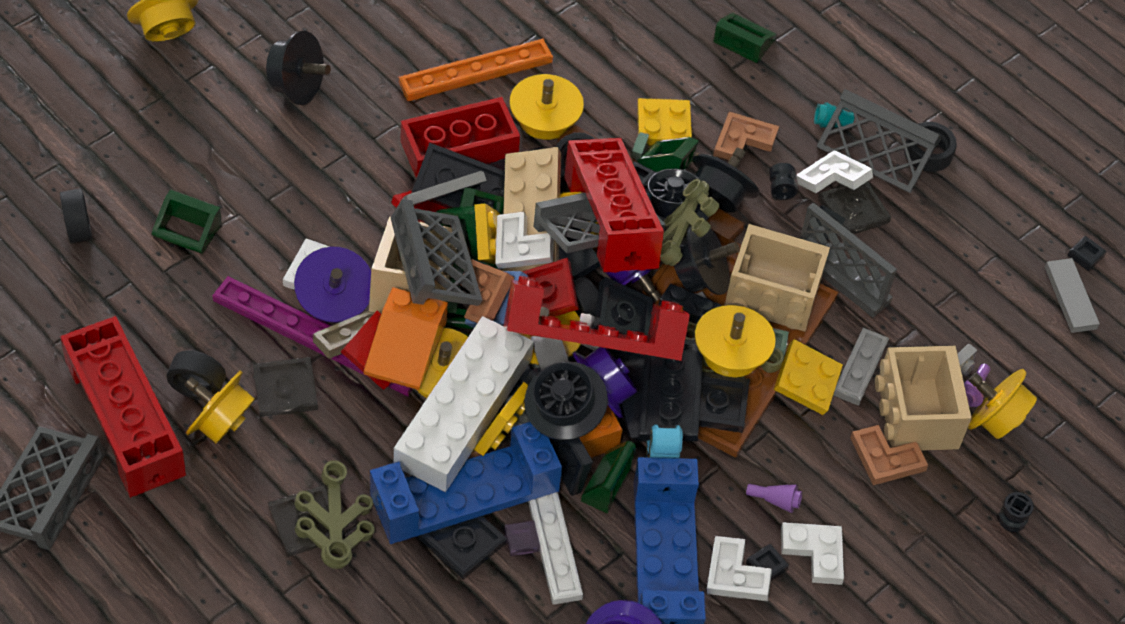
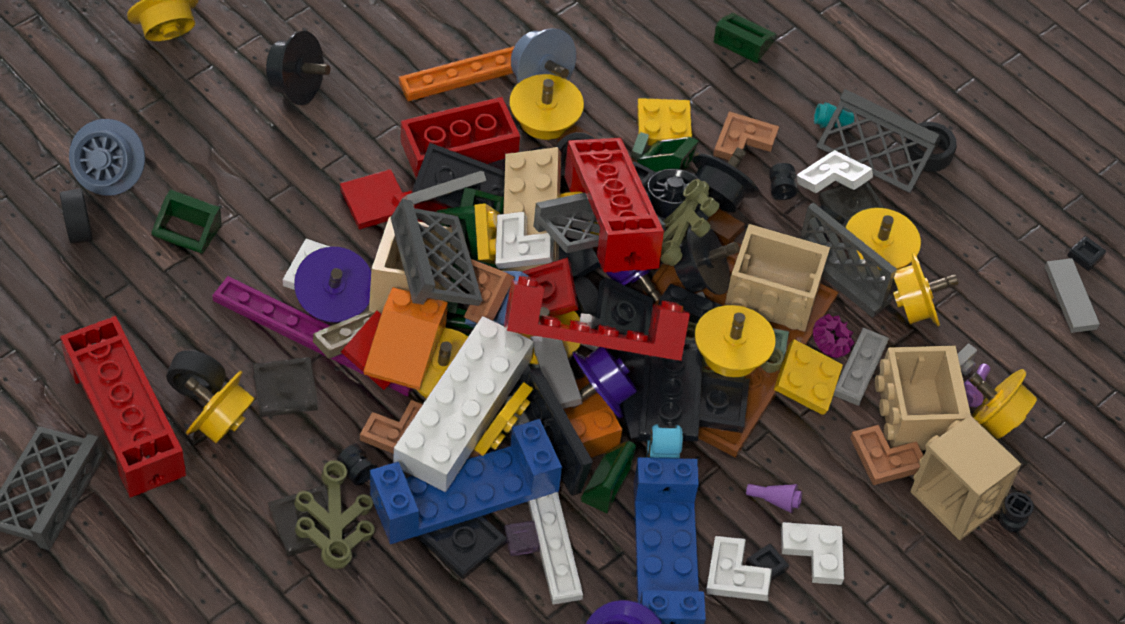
(107, 157): none -> sand blue piece
(357, 464): none -> black wheel
(371, 198): none -> red tile
(385, 432): none -> nougat plate
(544, 53): none -> sand blue piece
(566, 400): black piece -> none
(825, 339): none -> magenta gear
(887, 234): none -> yellow piece
(916, 292): none -> yellow piece
(964, 476): none -> tan container

